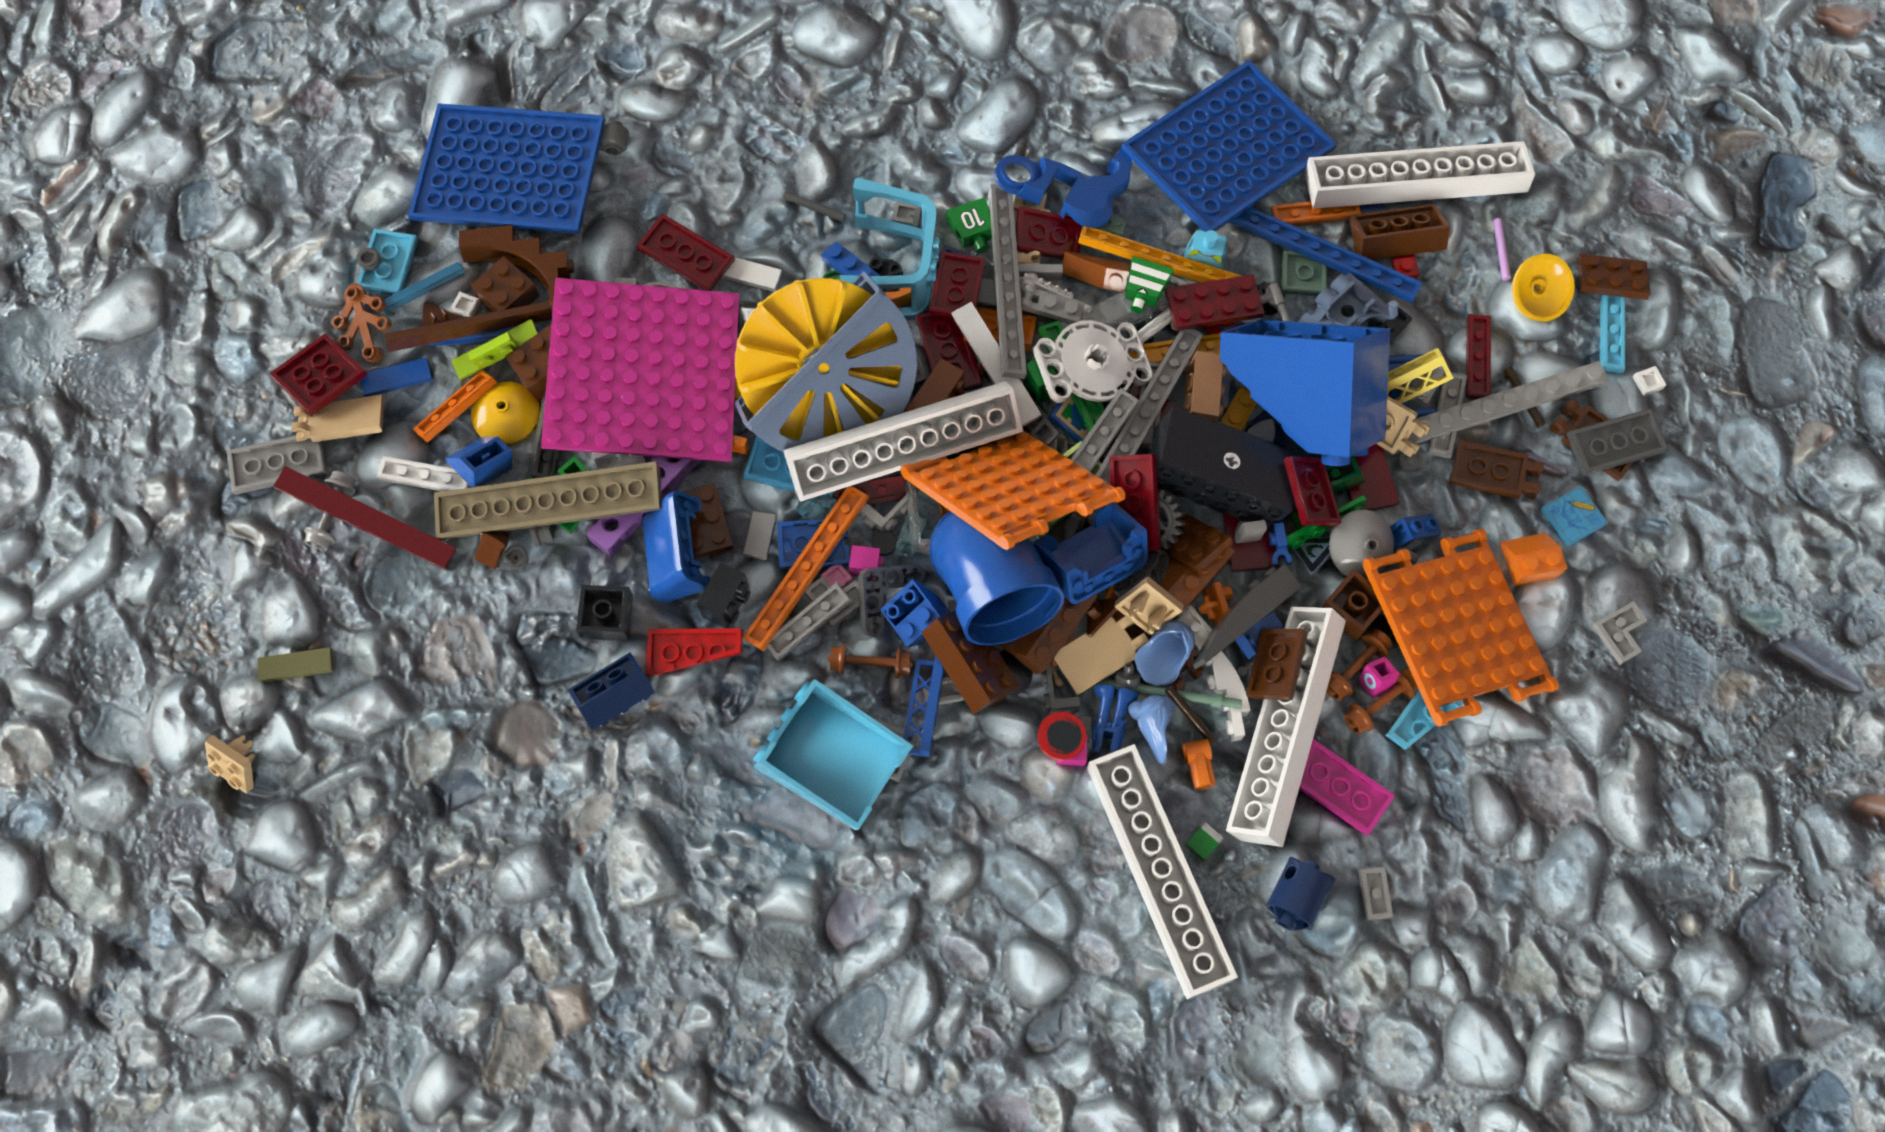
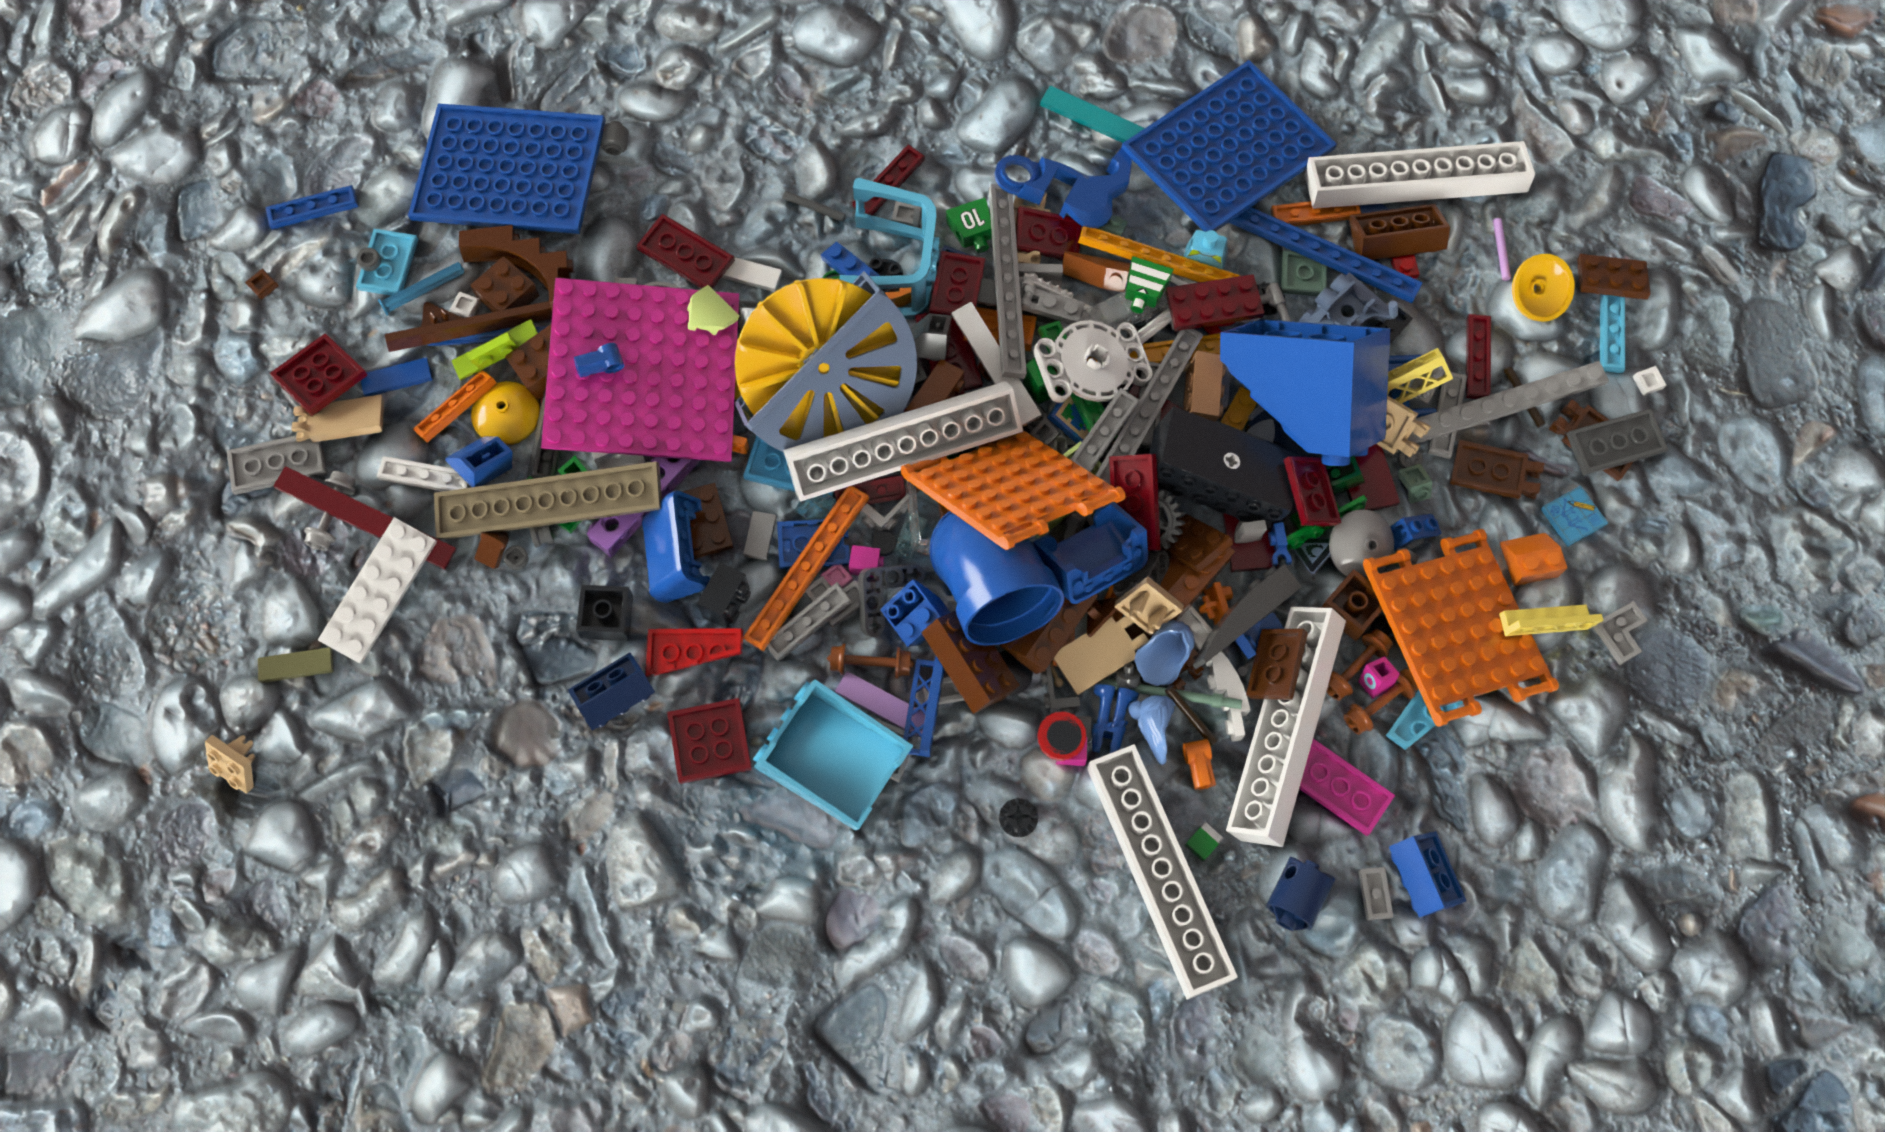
(262, 284): none -> reddish brown tile
(312, 207): none -> blue tile
(355, 297): dark orange plant -> none
(377, 590): none -> white plate
(605, 359): none -> blue piece
(709, 740): none -> dark red plate
(710, 311): none -> yellowish green slope
(877, 701): none -> lavender tile
(895, 175): none -> dark red tile
(932, 336): none -> dark grey slope
(1010, 825): none -> black gear
(1089, 115): none -> teal tile
(1416, 482): none -> sand green bracket
(1427, 873): none -> blue slope
(1548, 620): none -> light yellow fence

